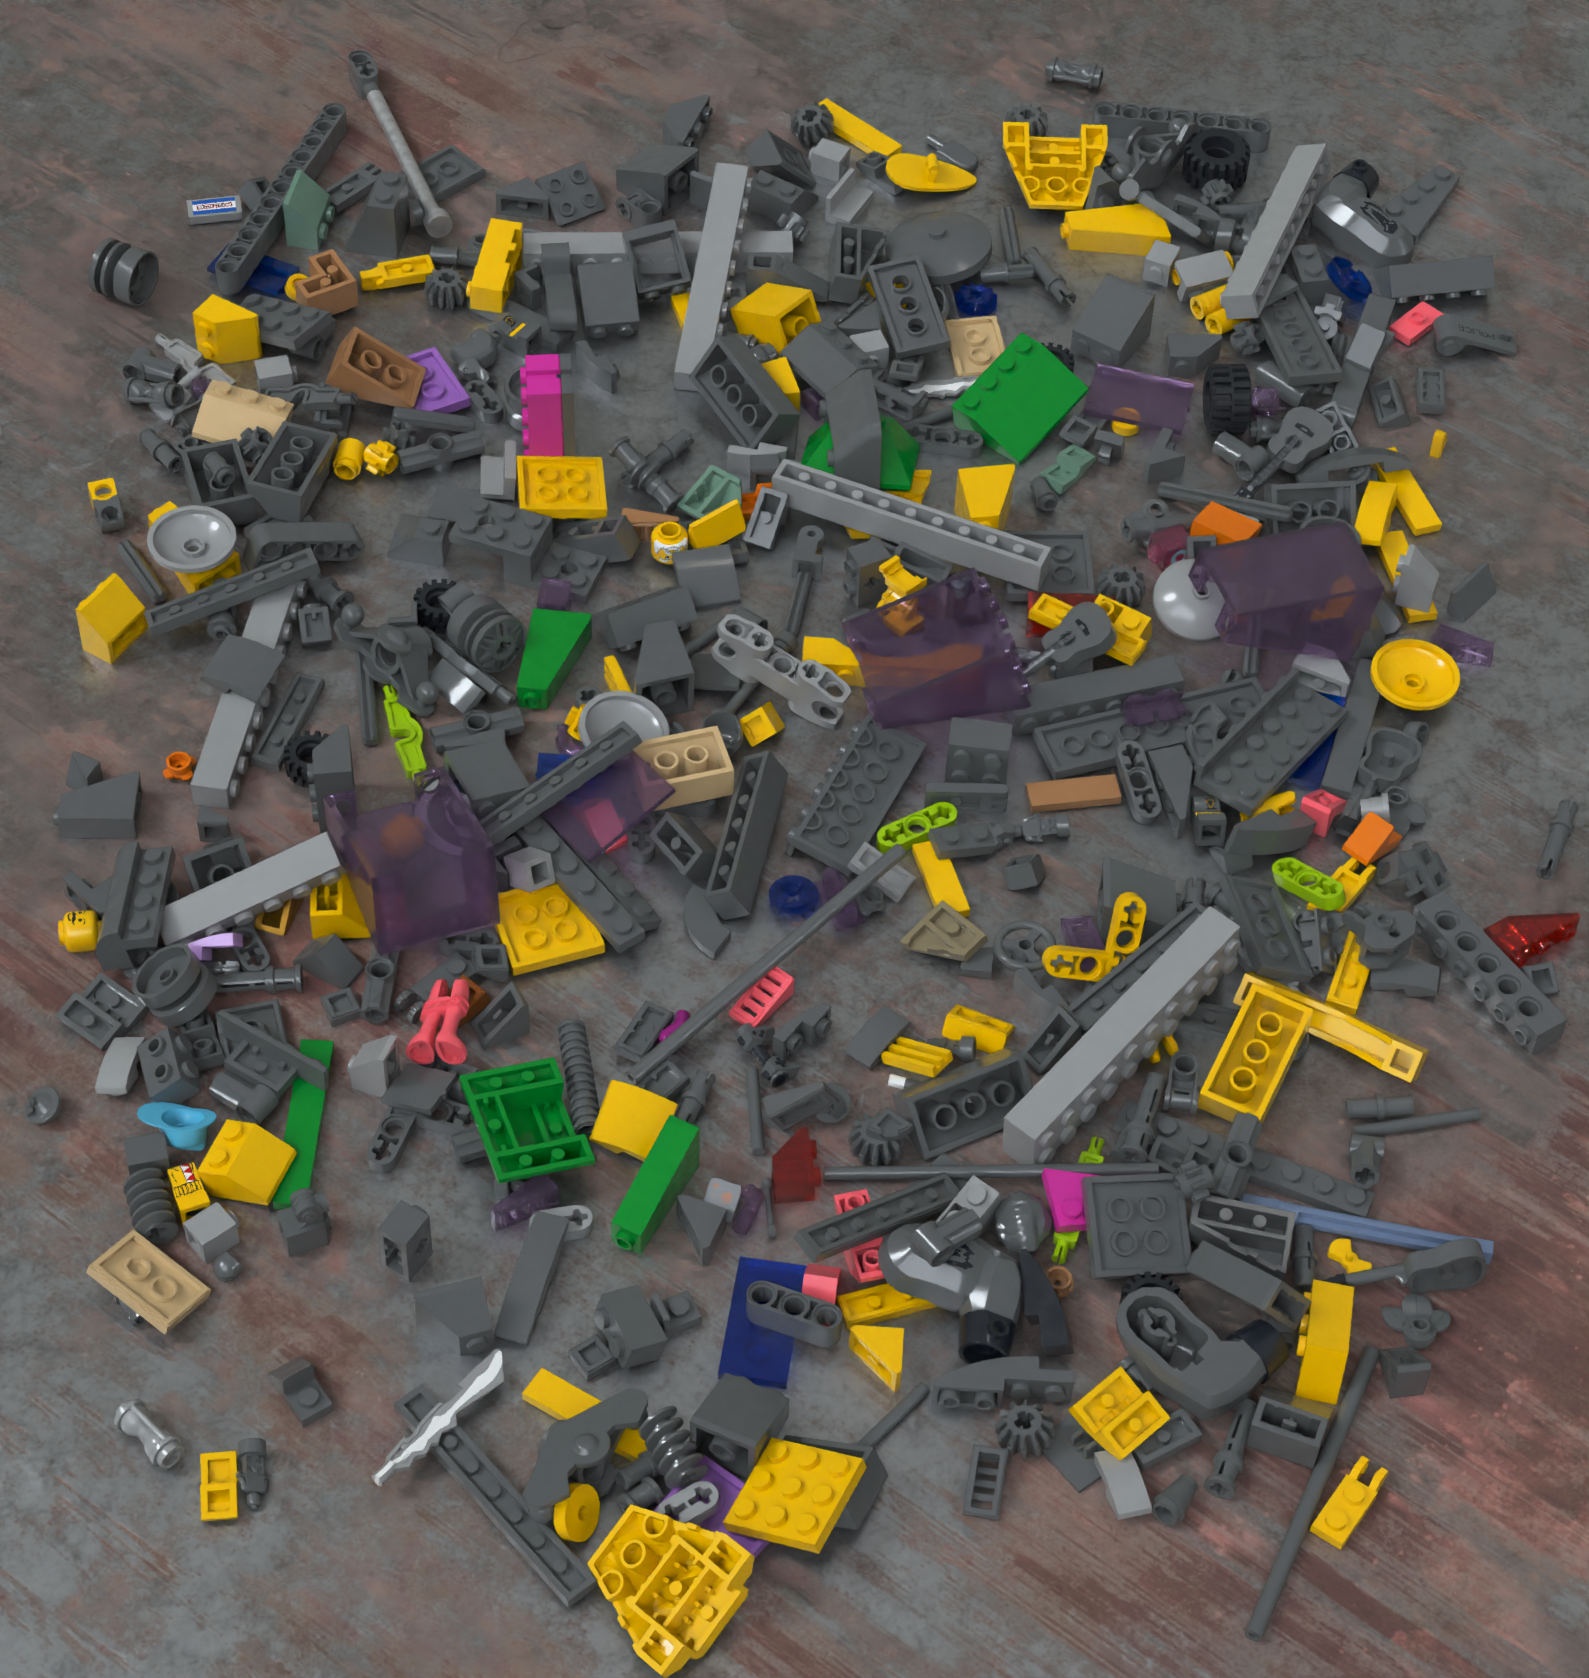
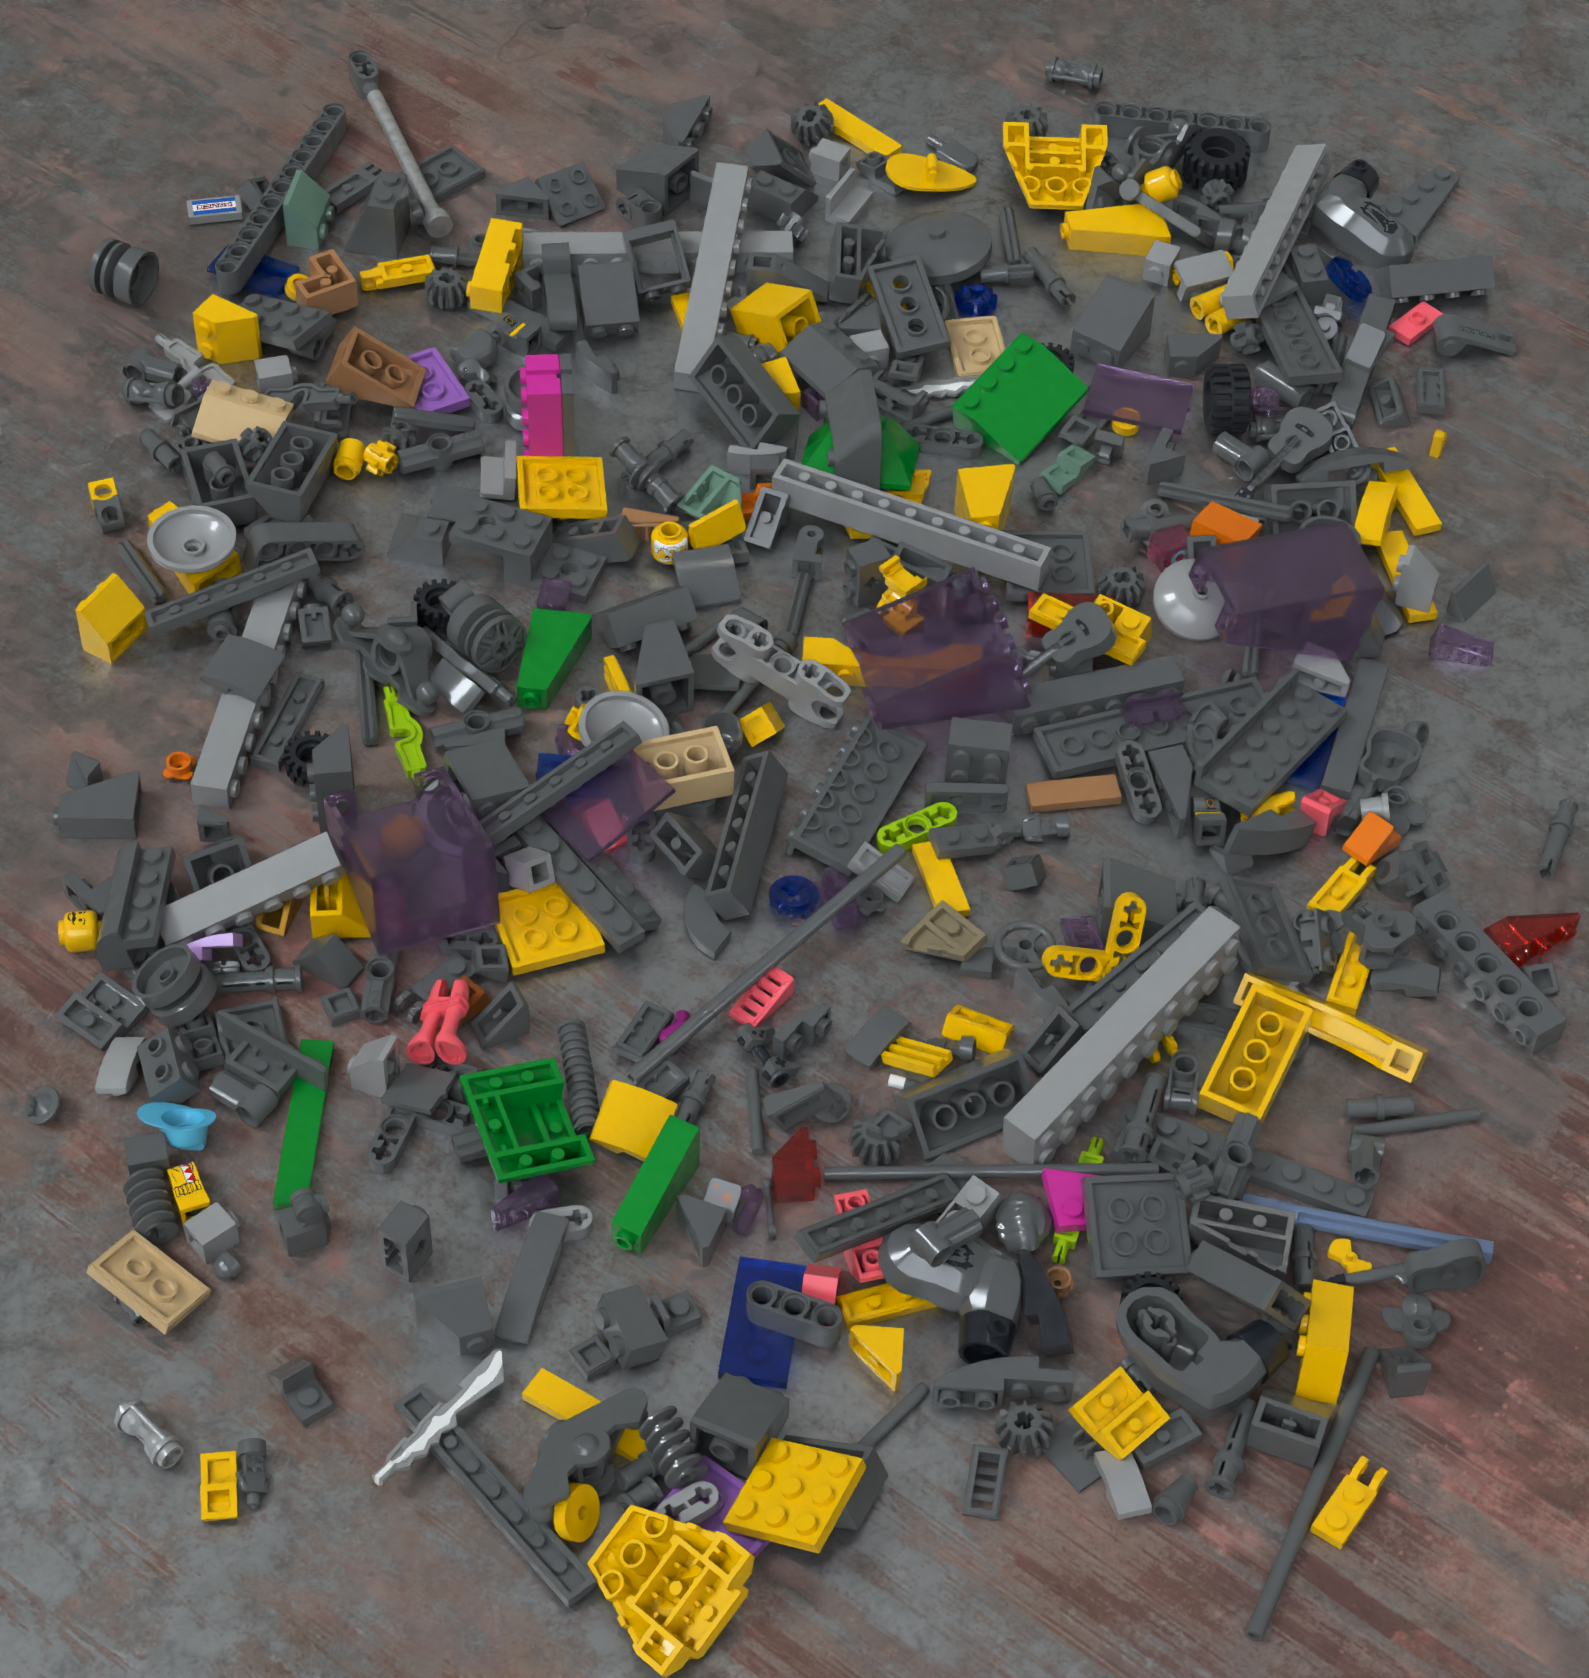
(245, 1163): yellow slope -> none
(1162, 184): none -> yellow head
(1325, 893): lime beam -> none
(1415, 674): yellow dish -> none

